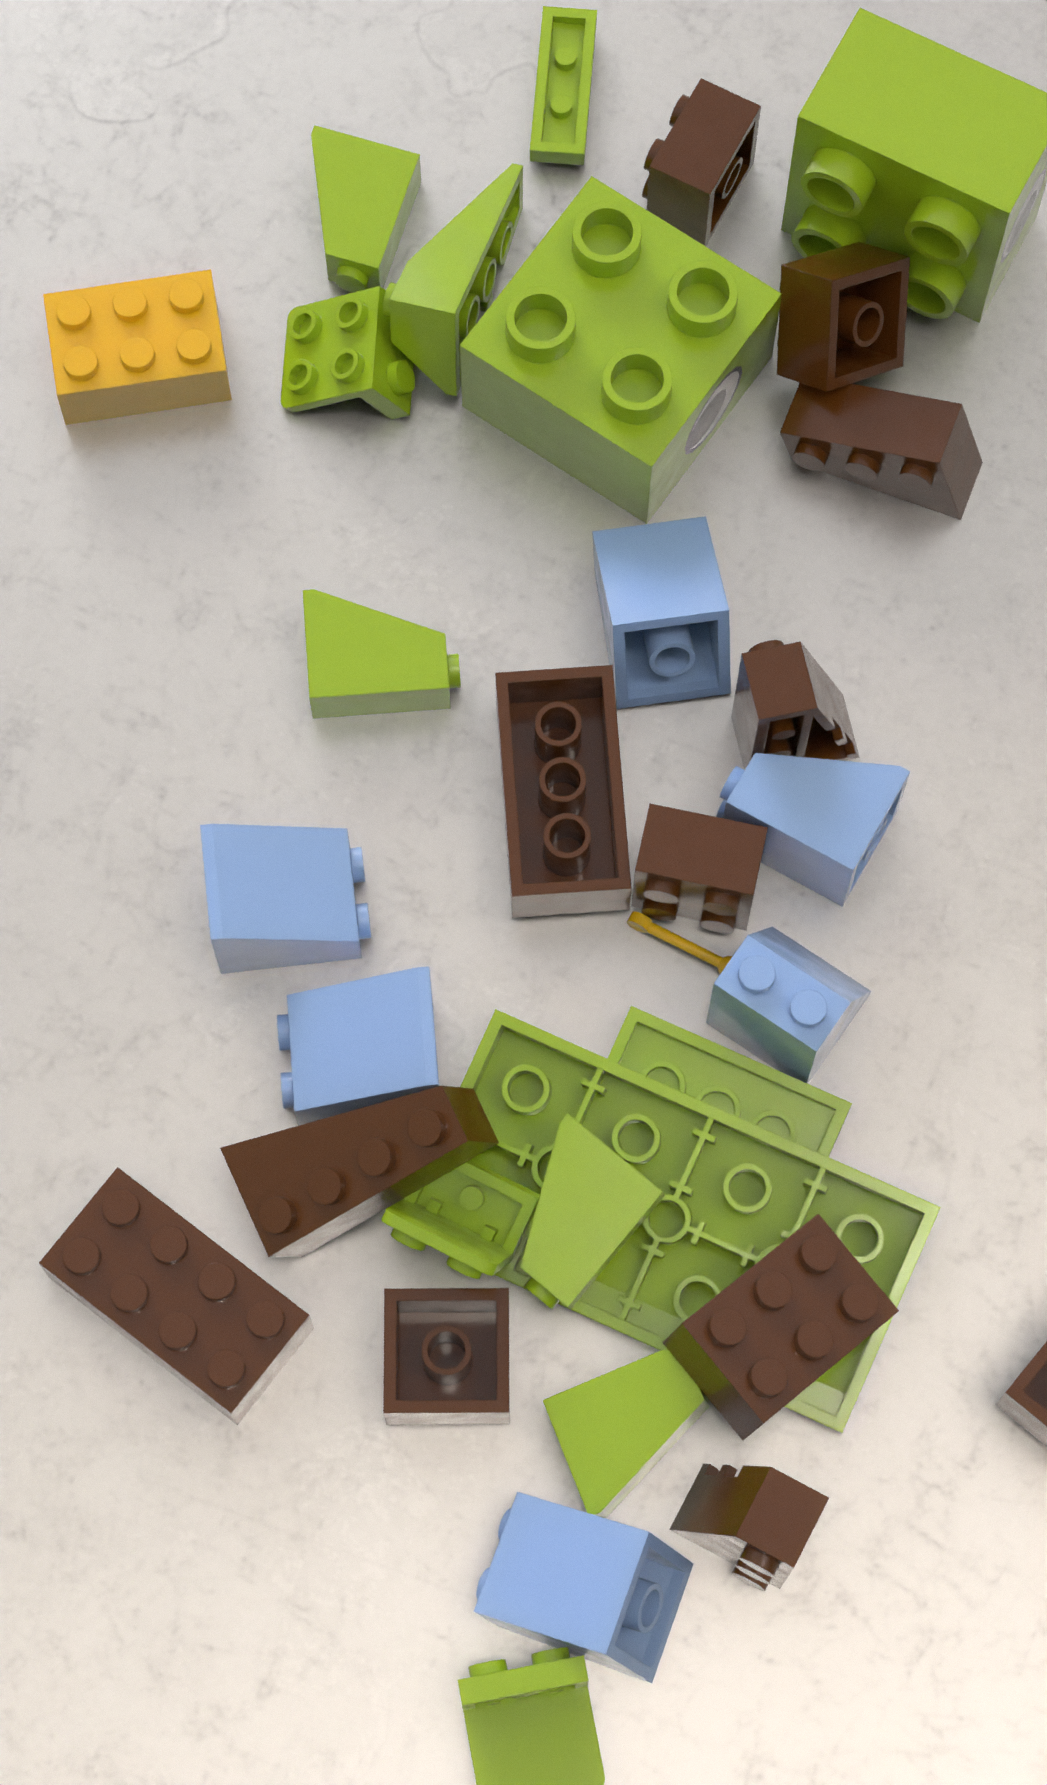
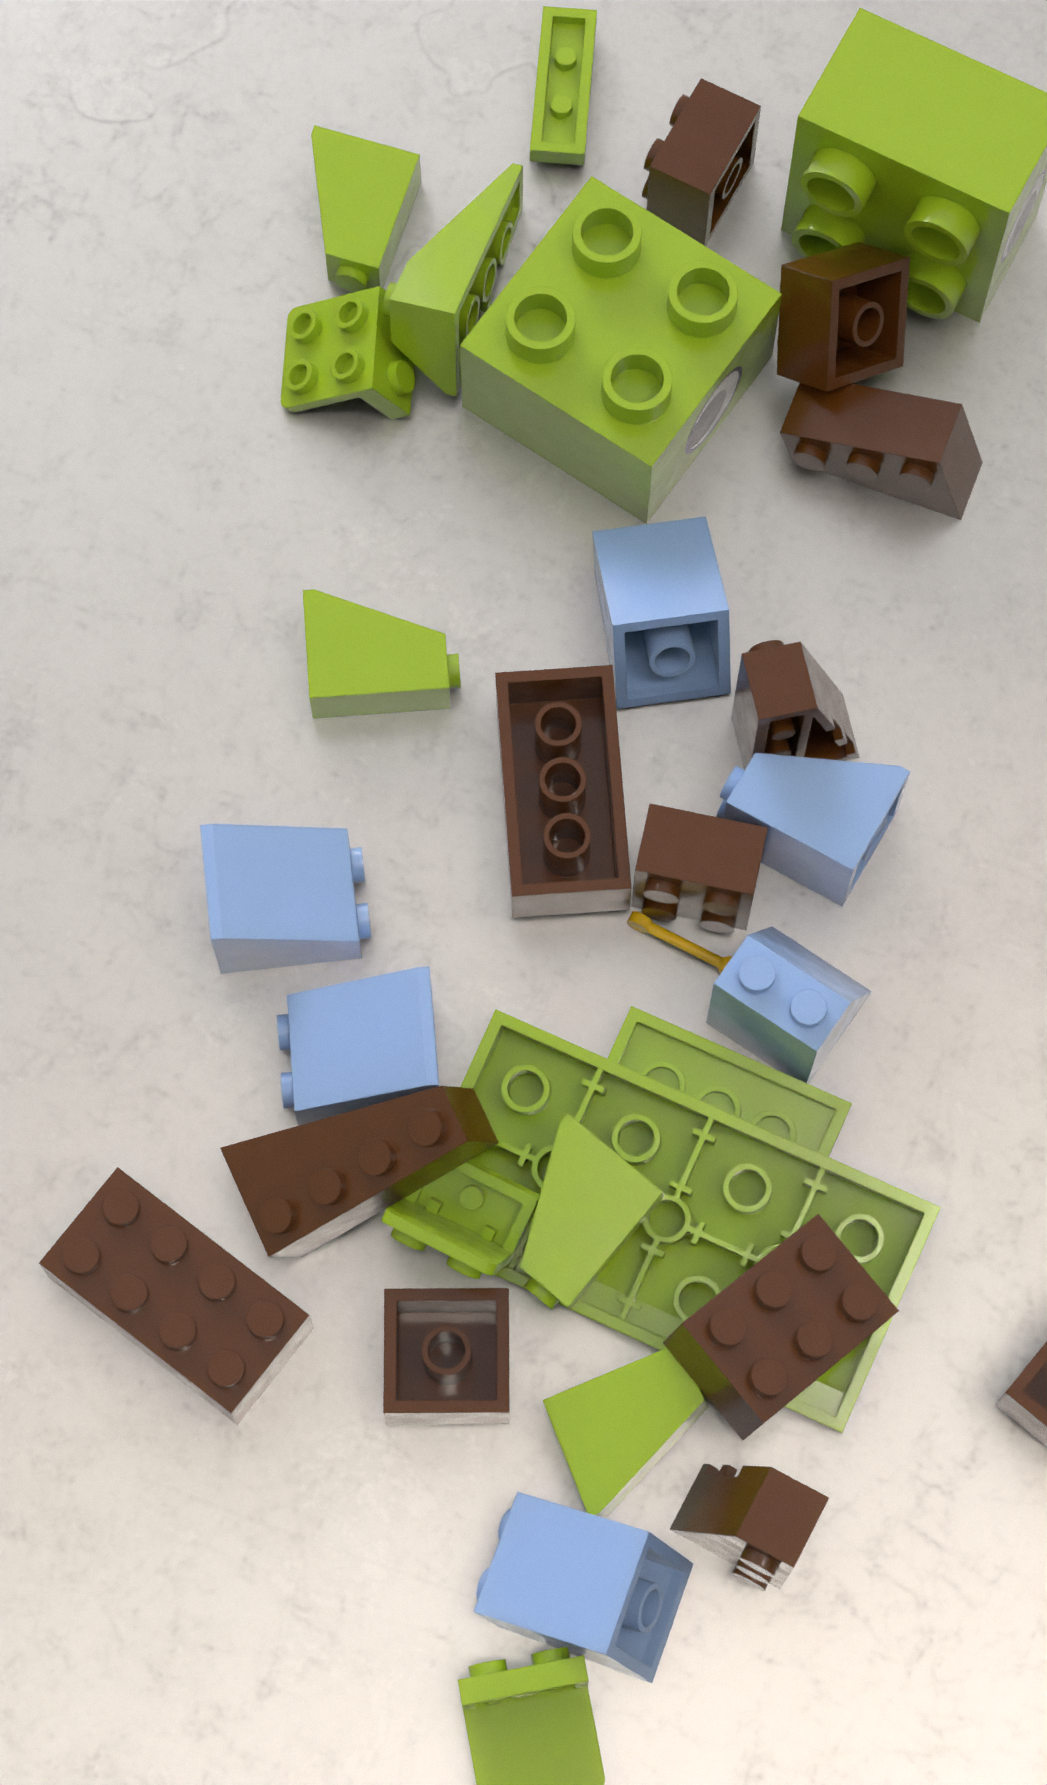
(137, 347): yellow brick -> none

